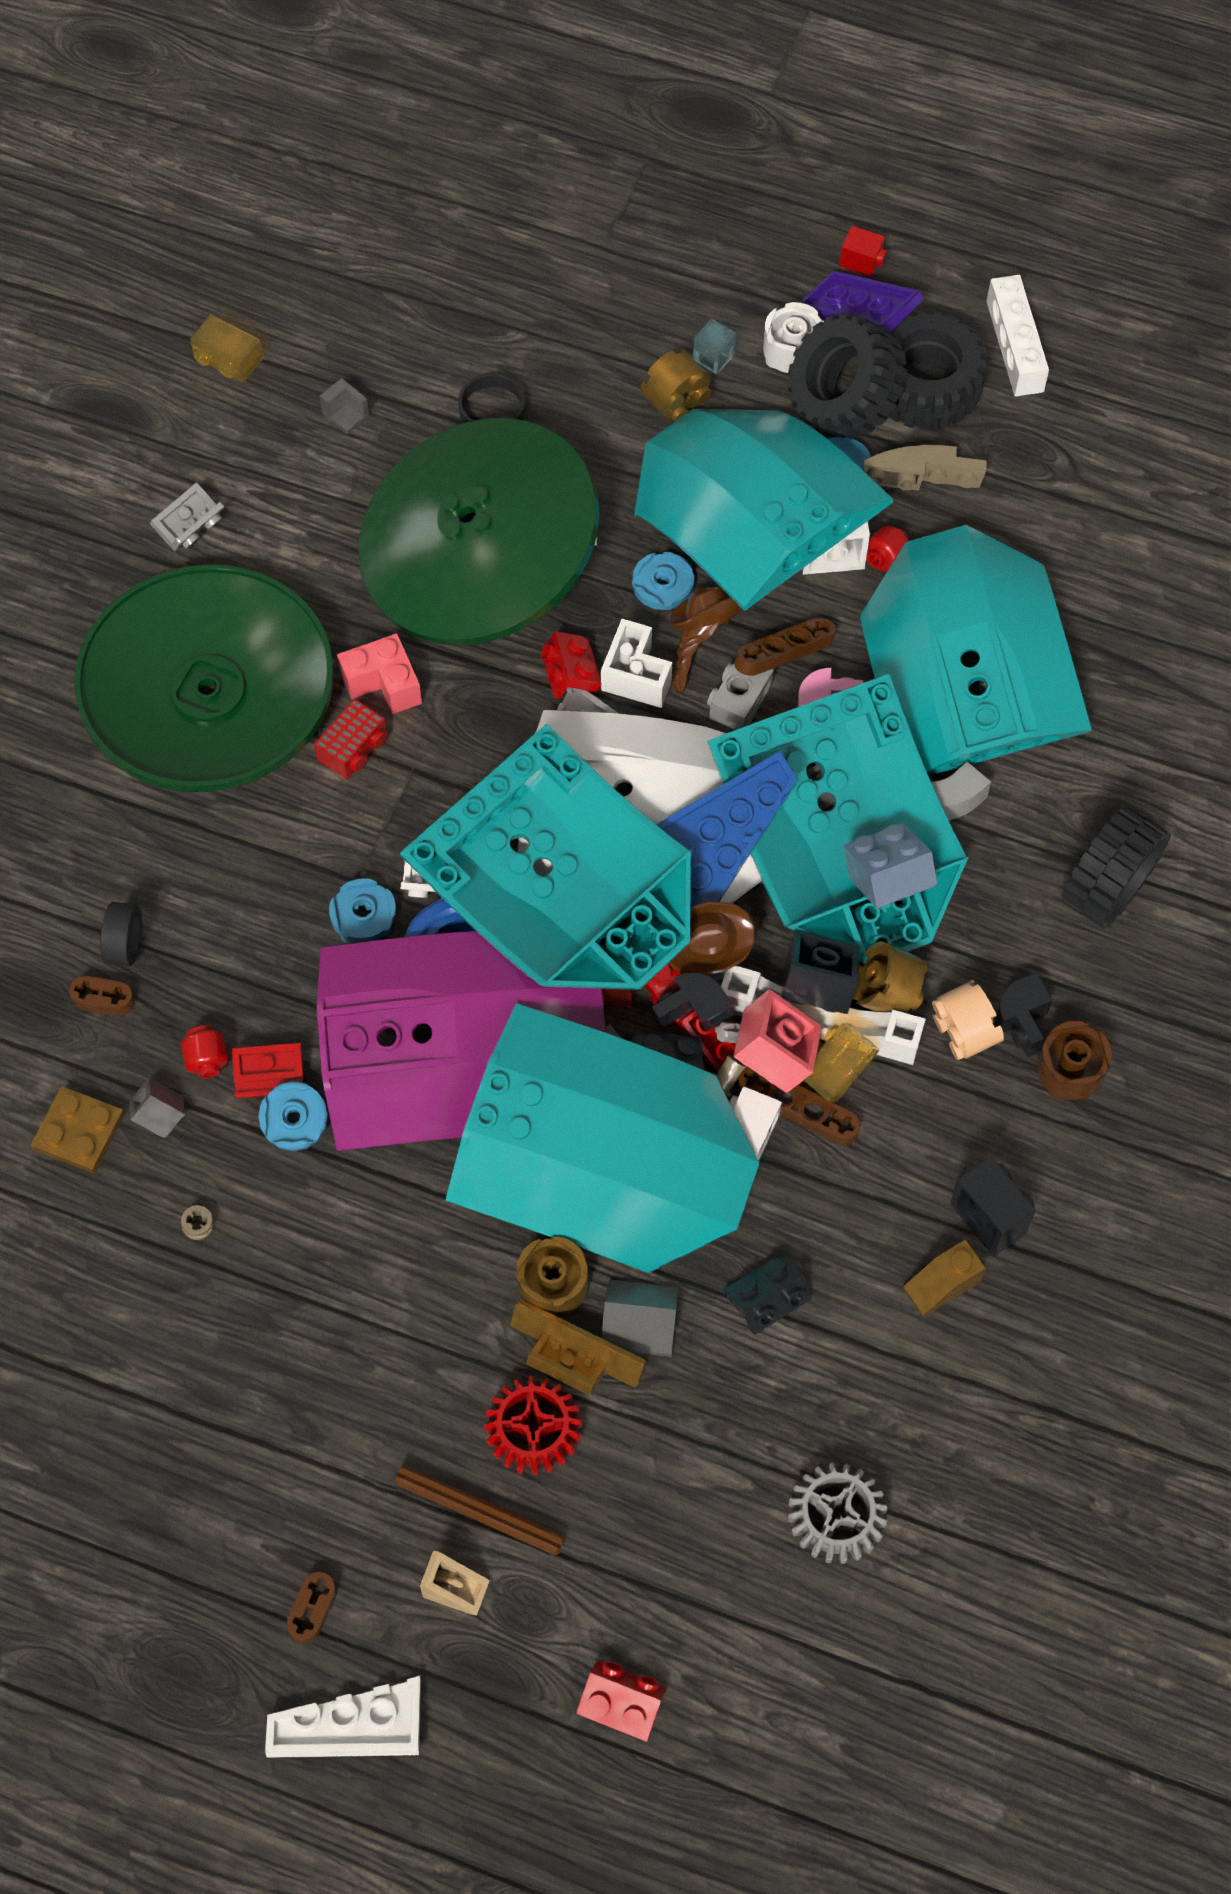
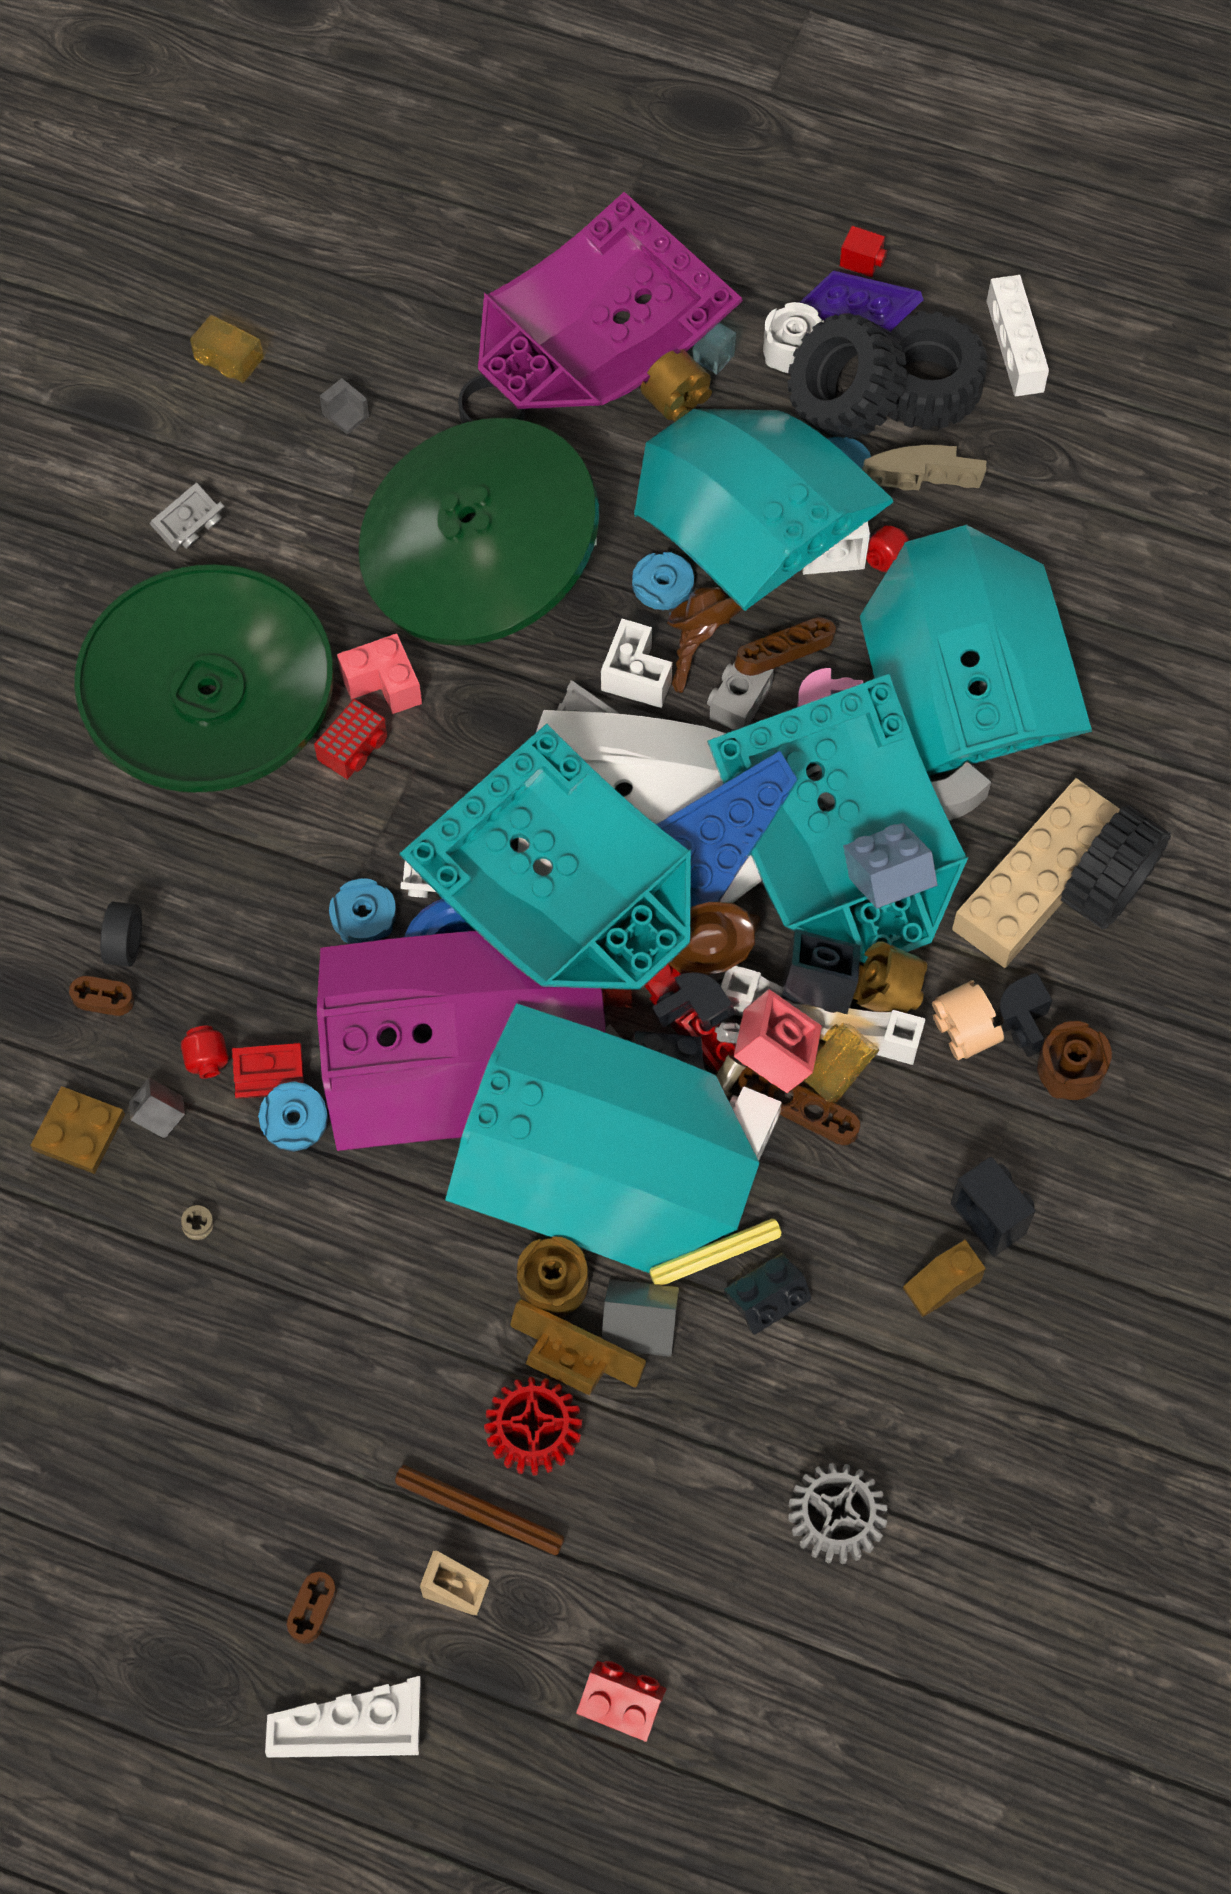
(554, 329): none -> magenta wedge
(570, 664): red bracket -> none
(715, 1252): none -> light yellow axle
(1033, 875): none -> tan brick

